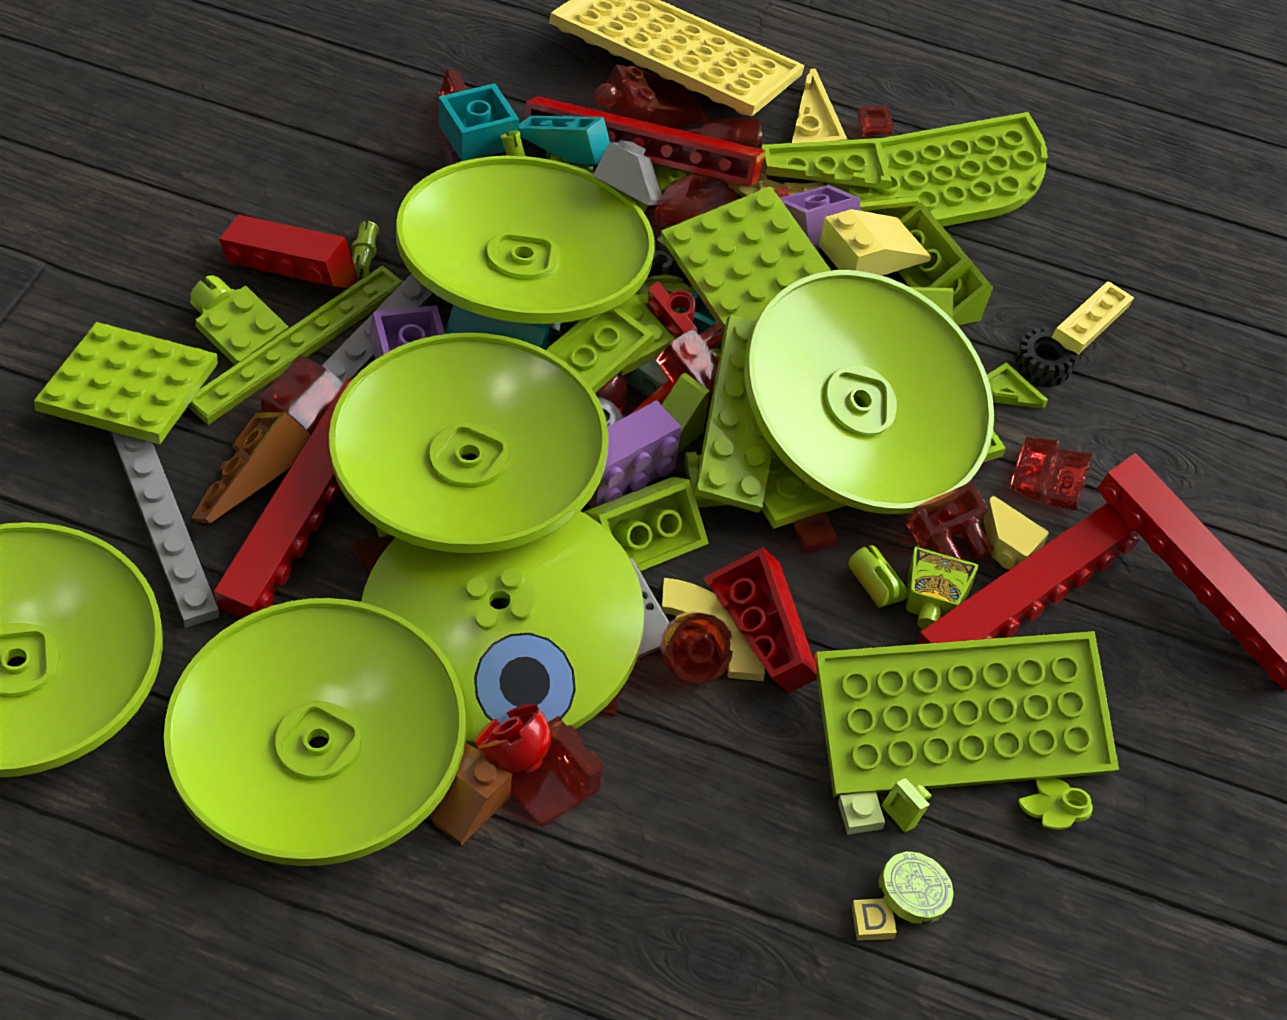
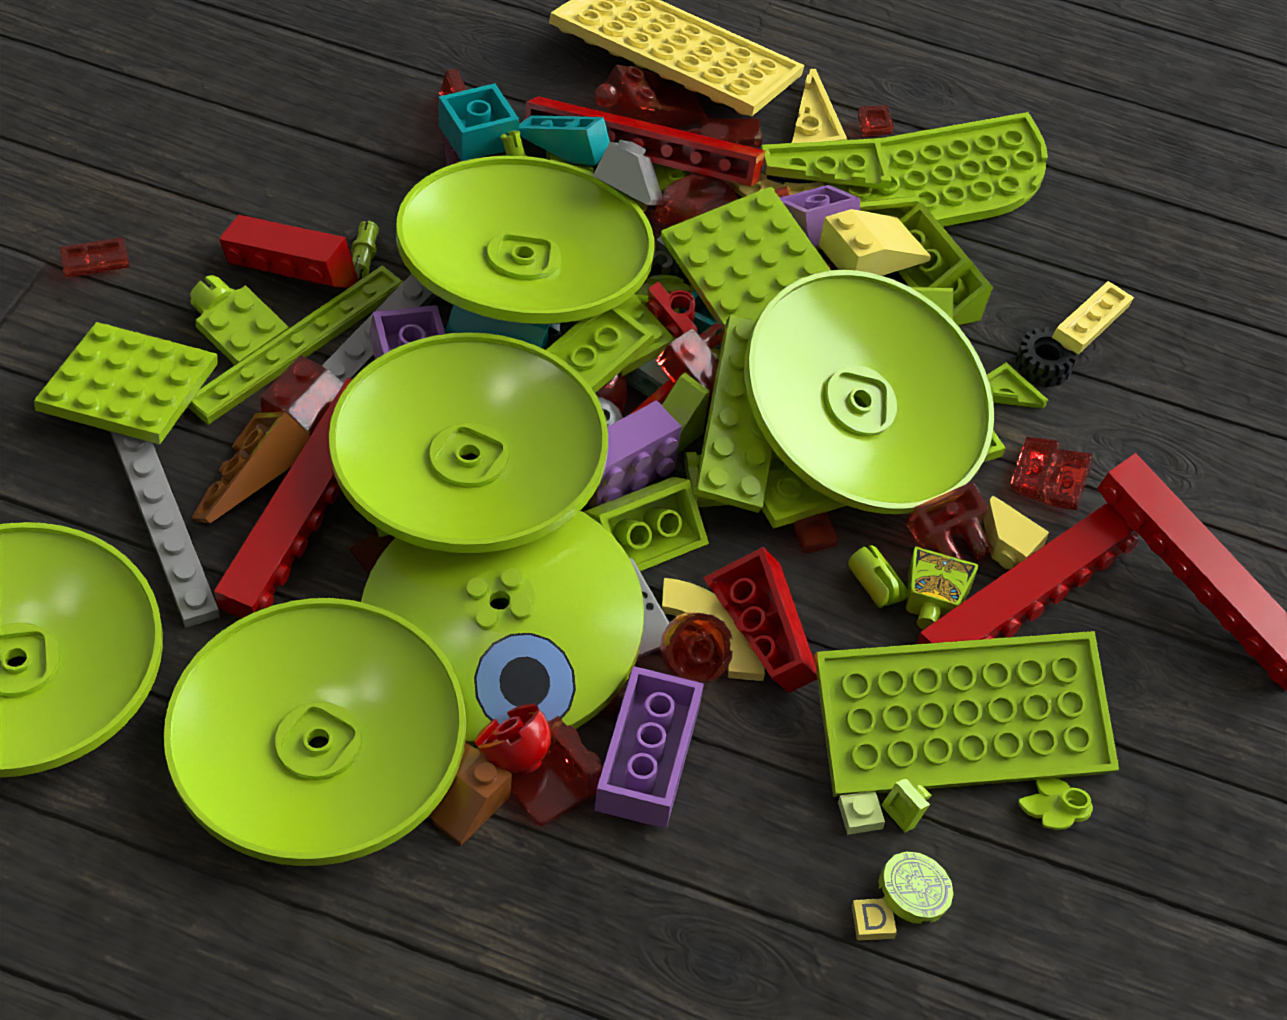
(94, 257): none -> clear red plate
(649, 747): none -> medium lavender brick

